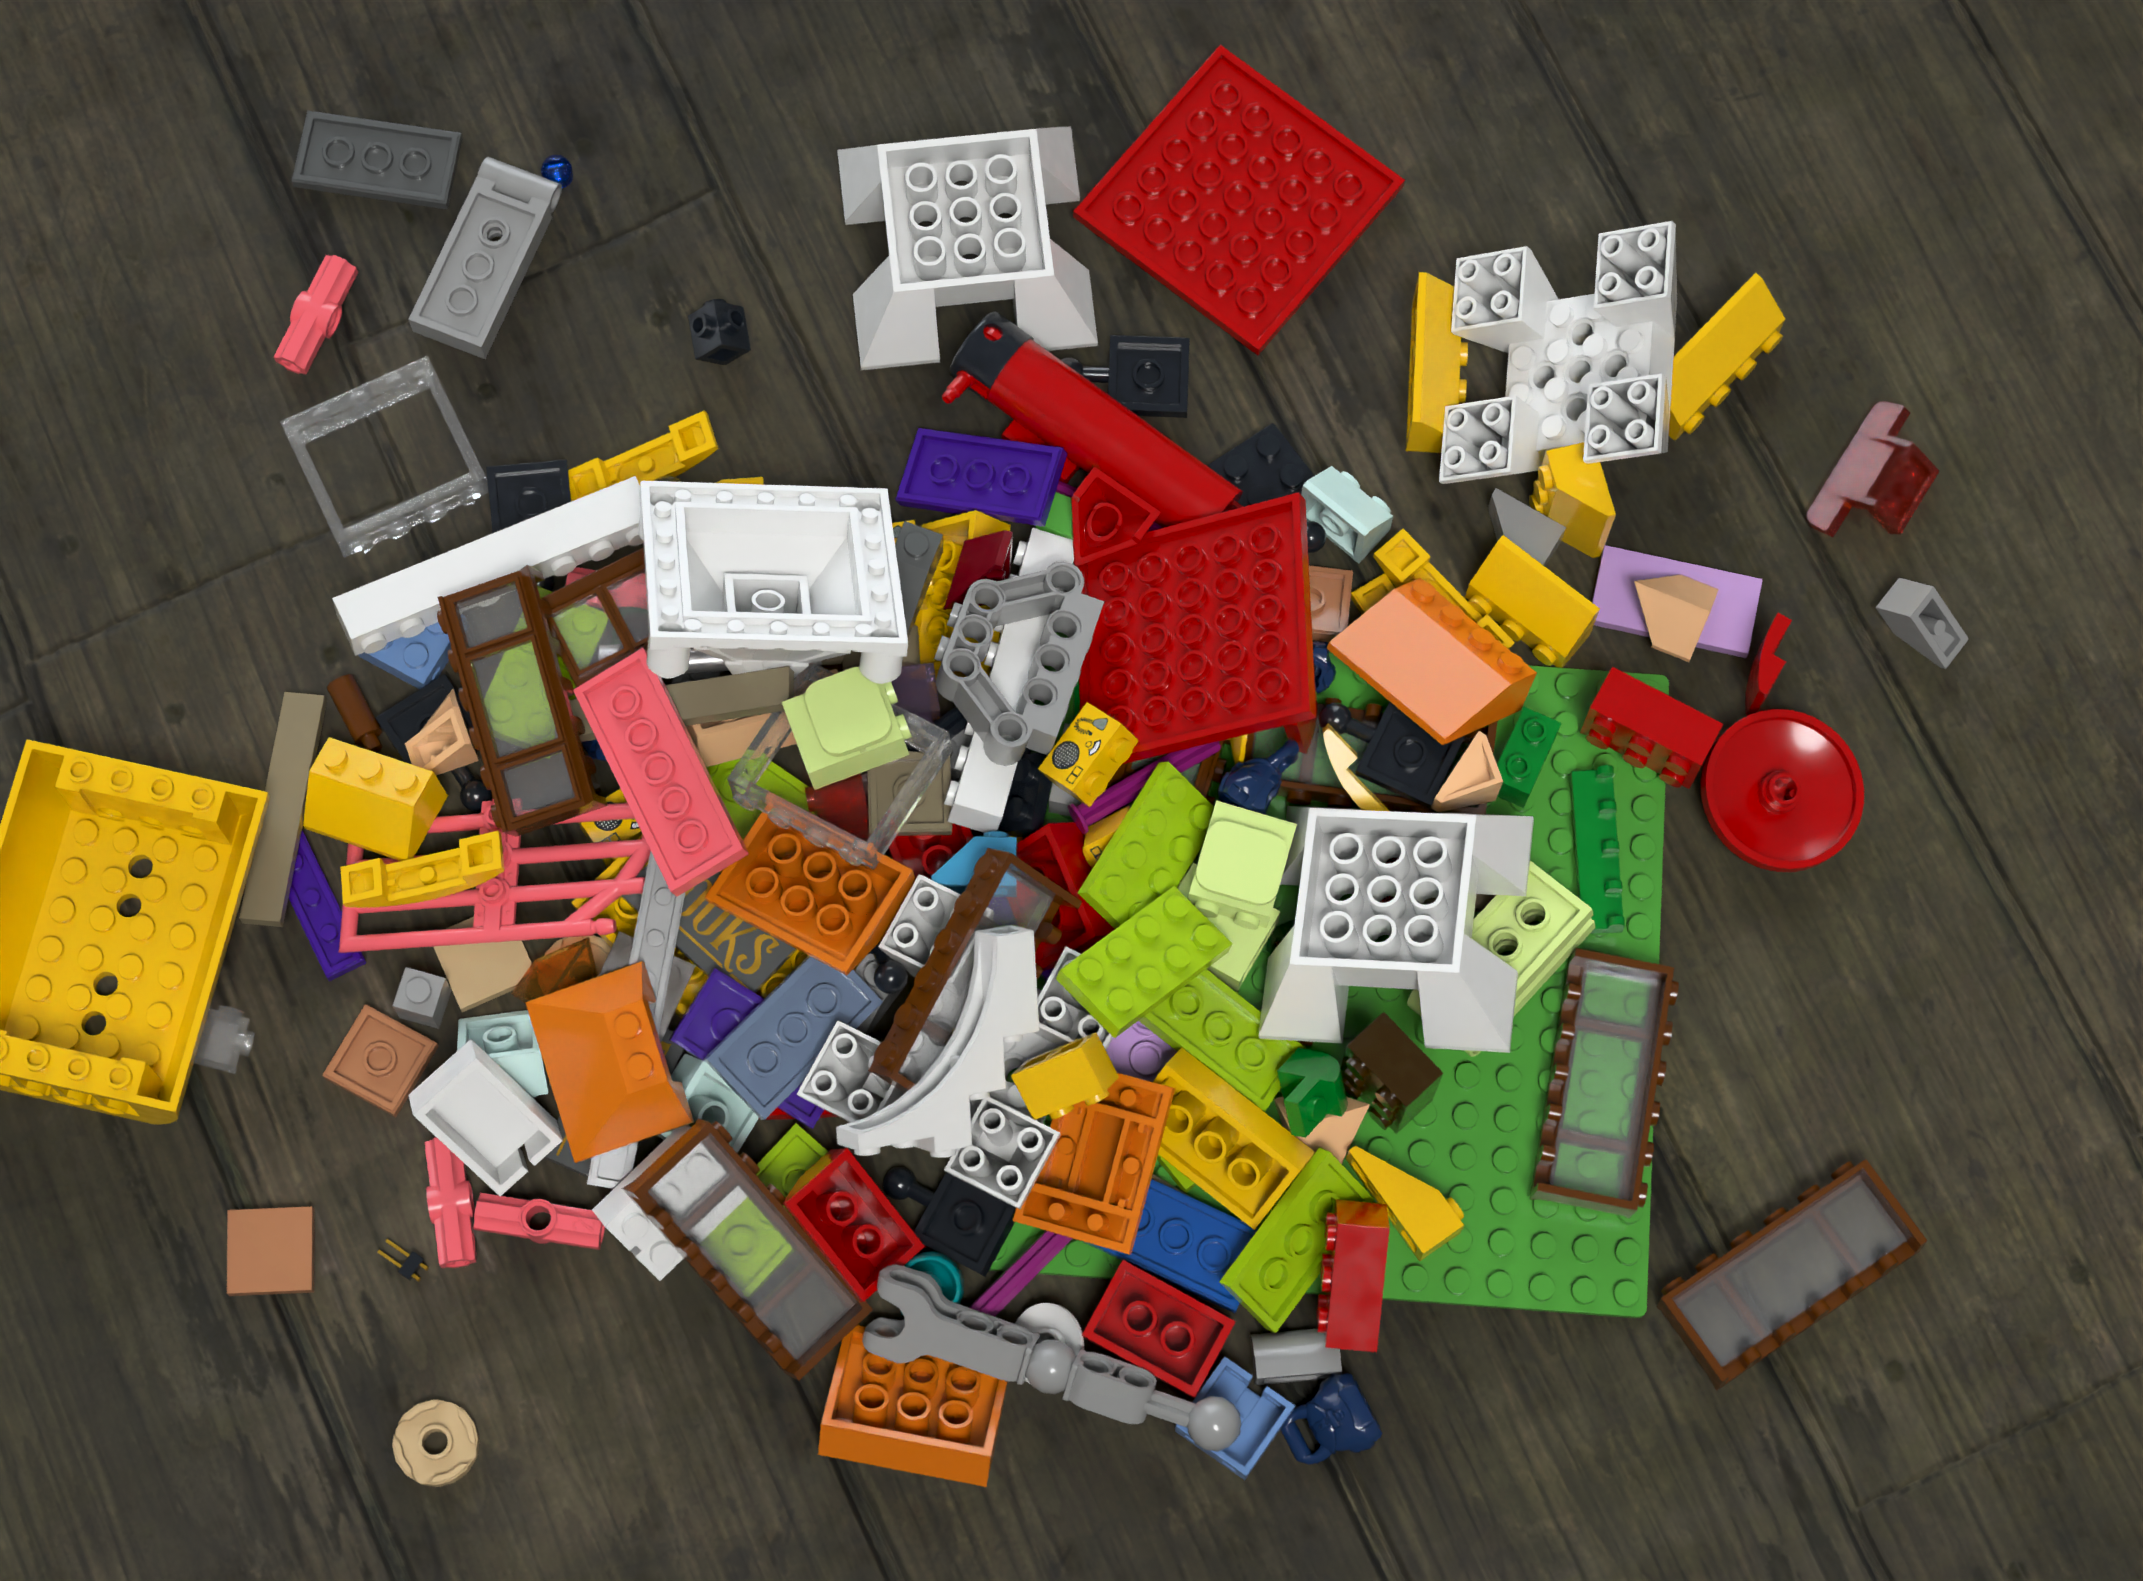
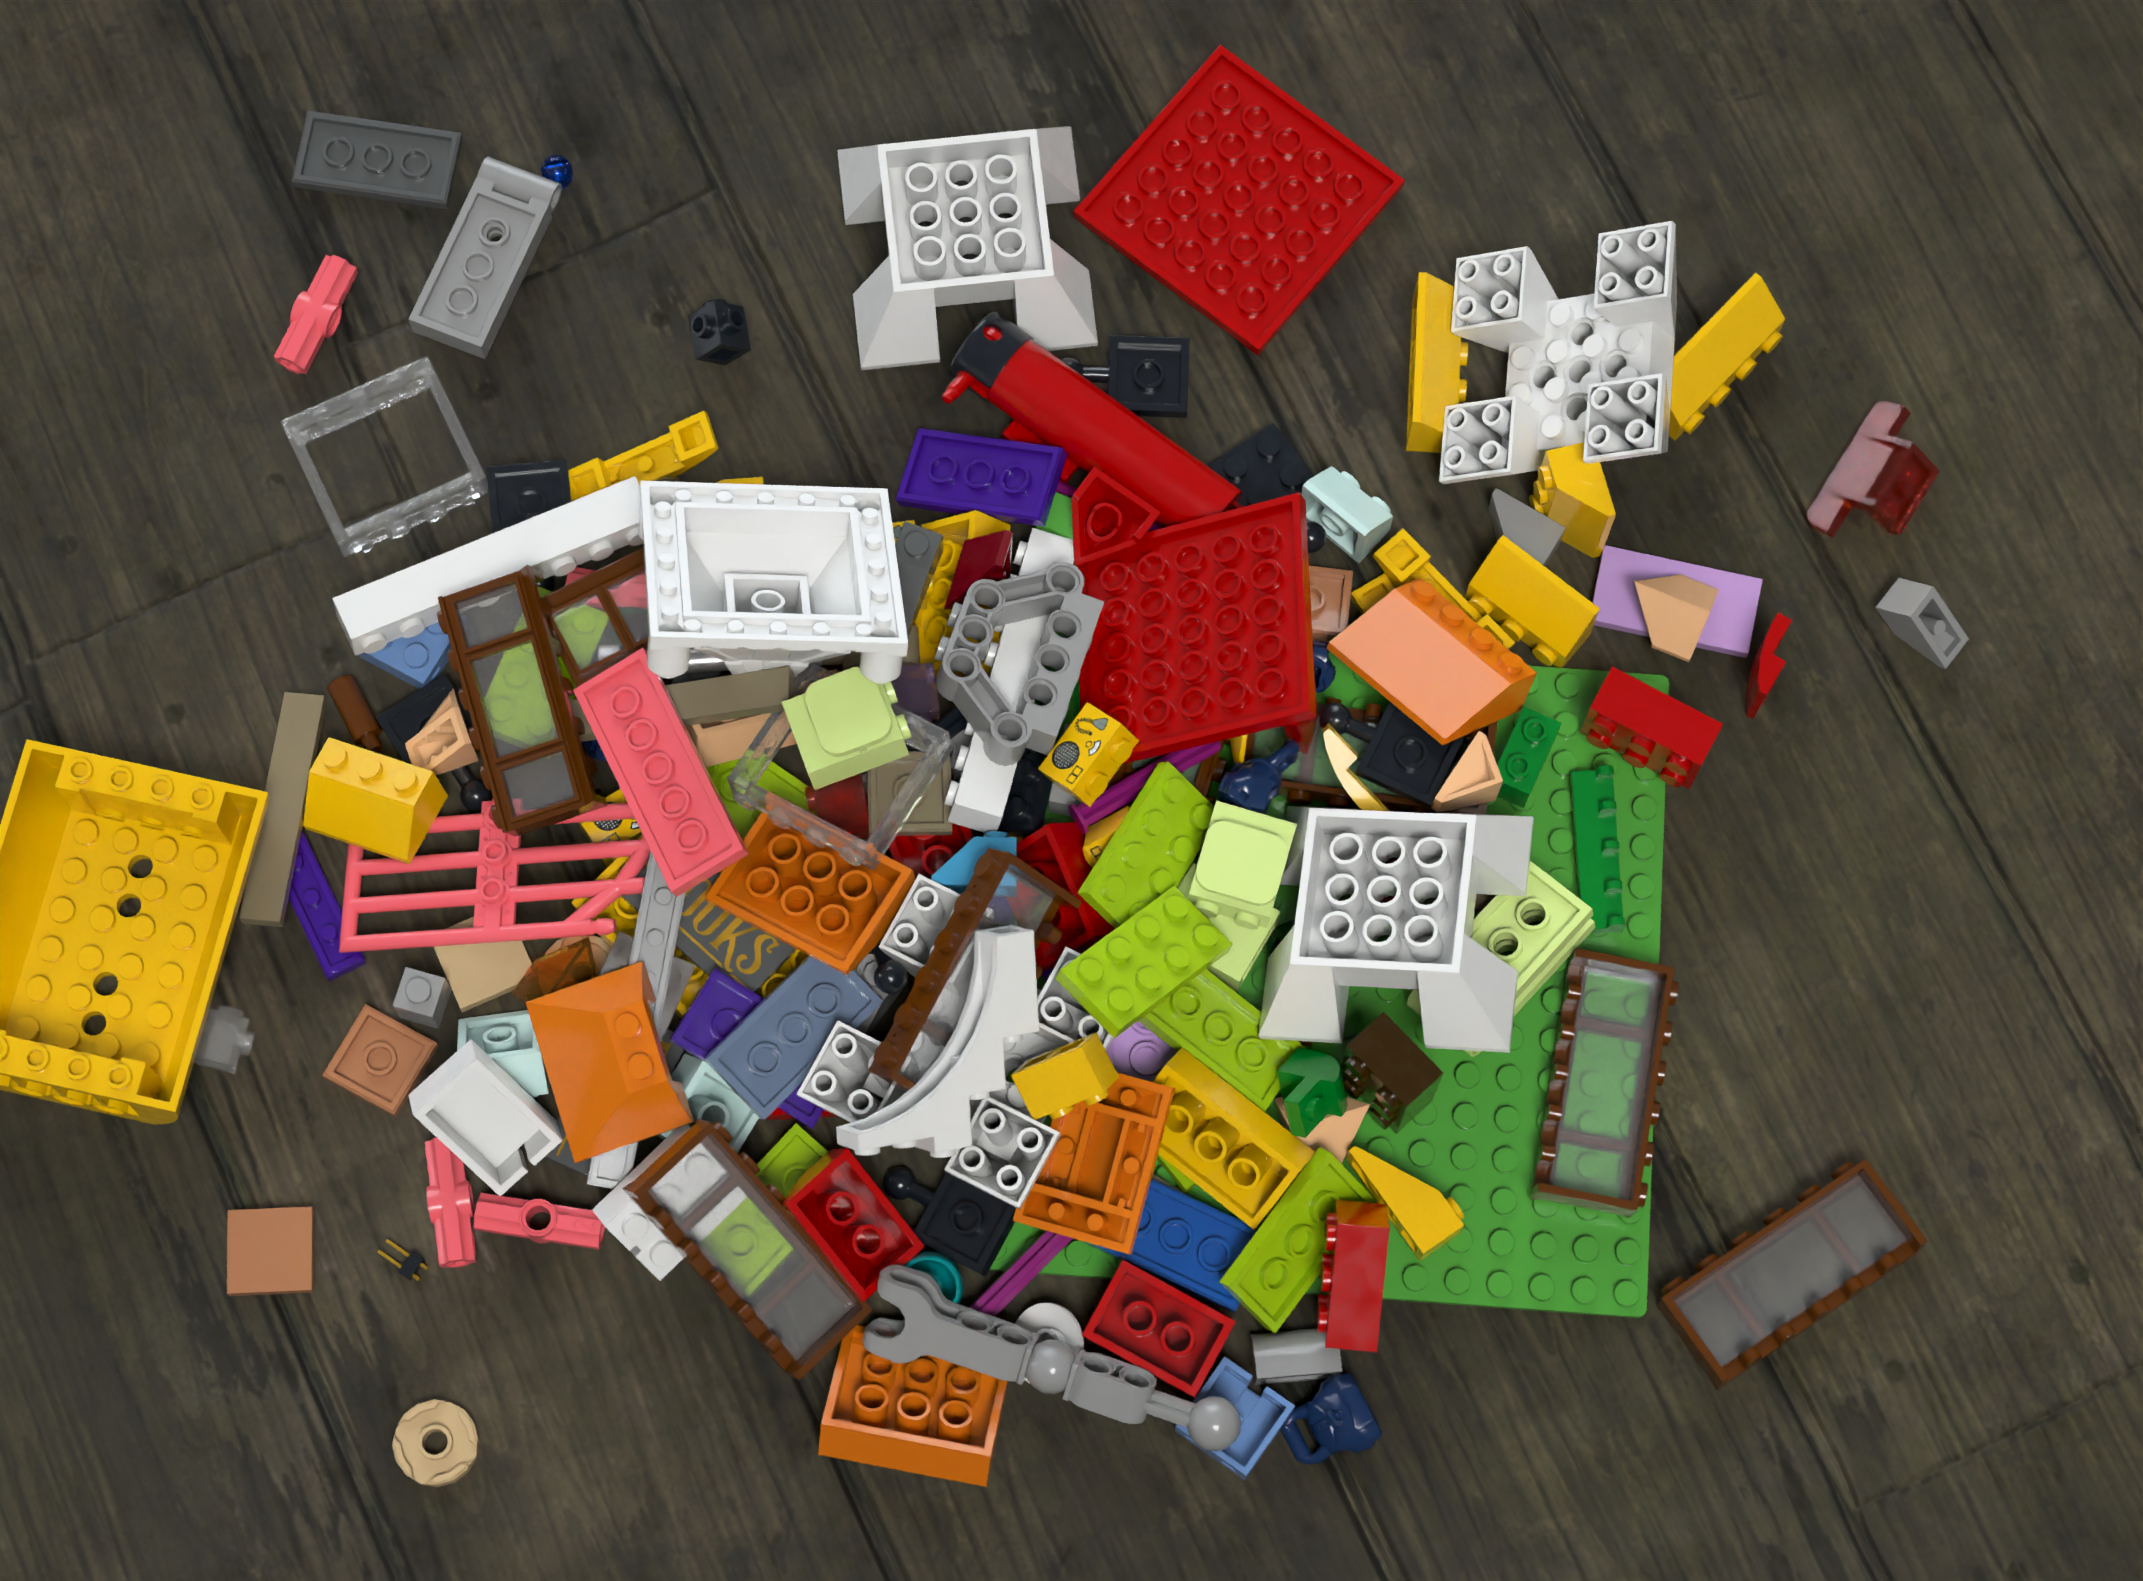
(423, 877): yellow slope -> none
(1782, 790): red dish -> none

